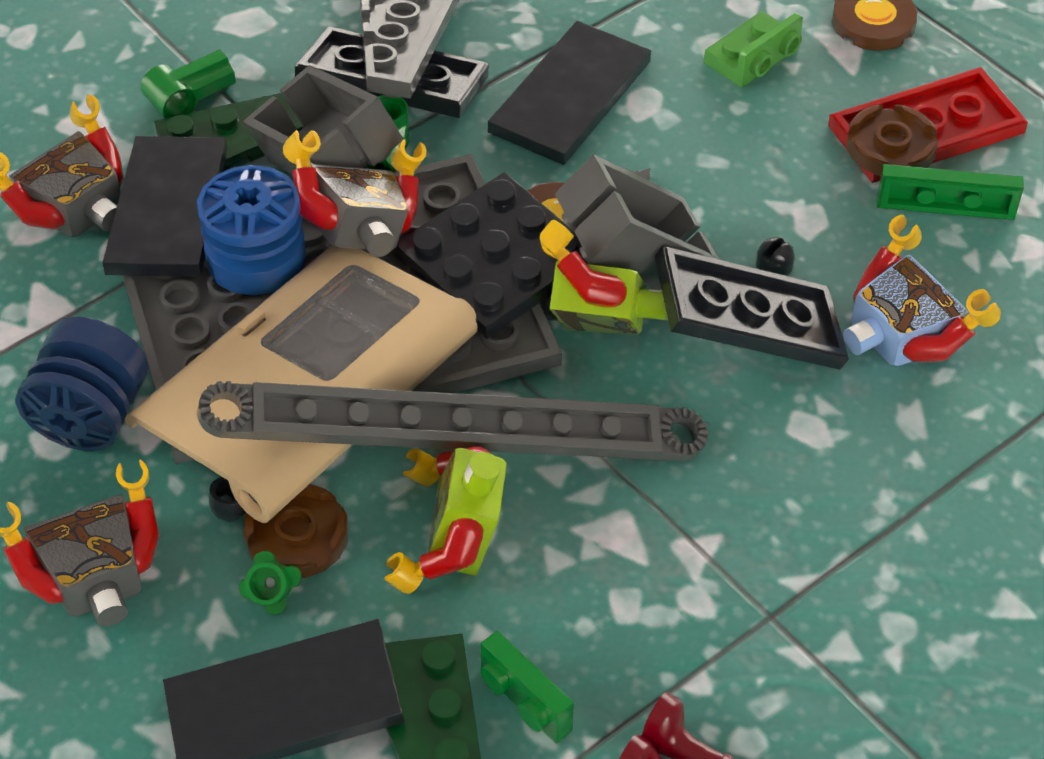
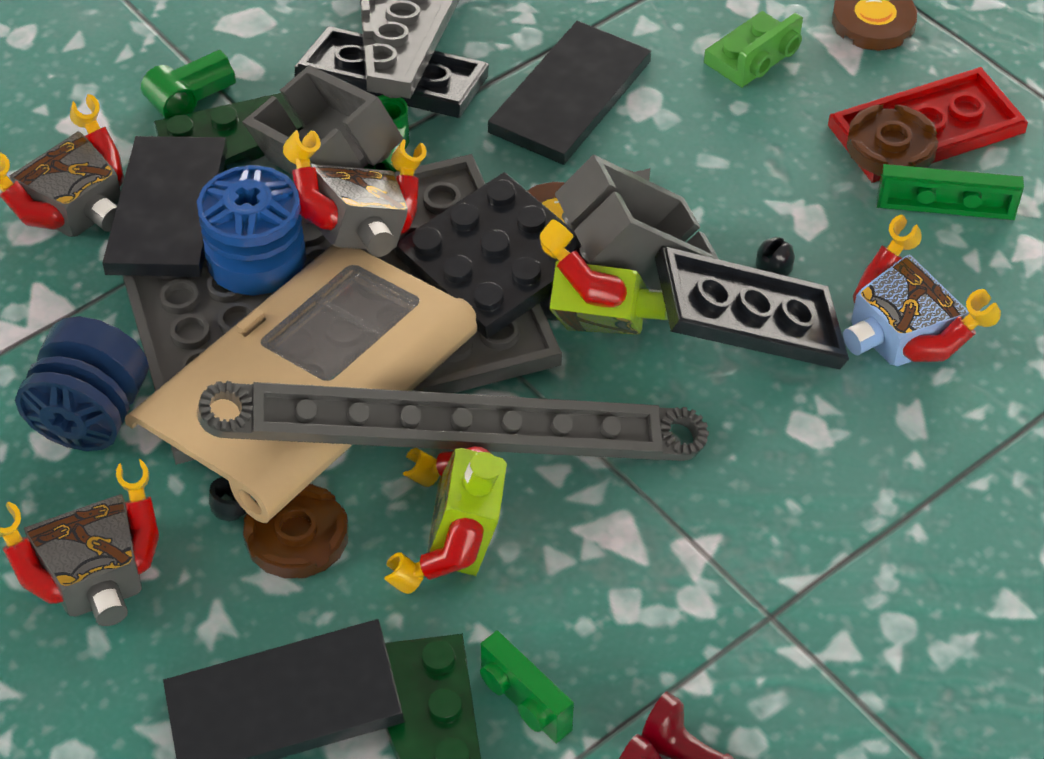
(255, 586): green plate -> none

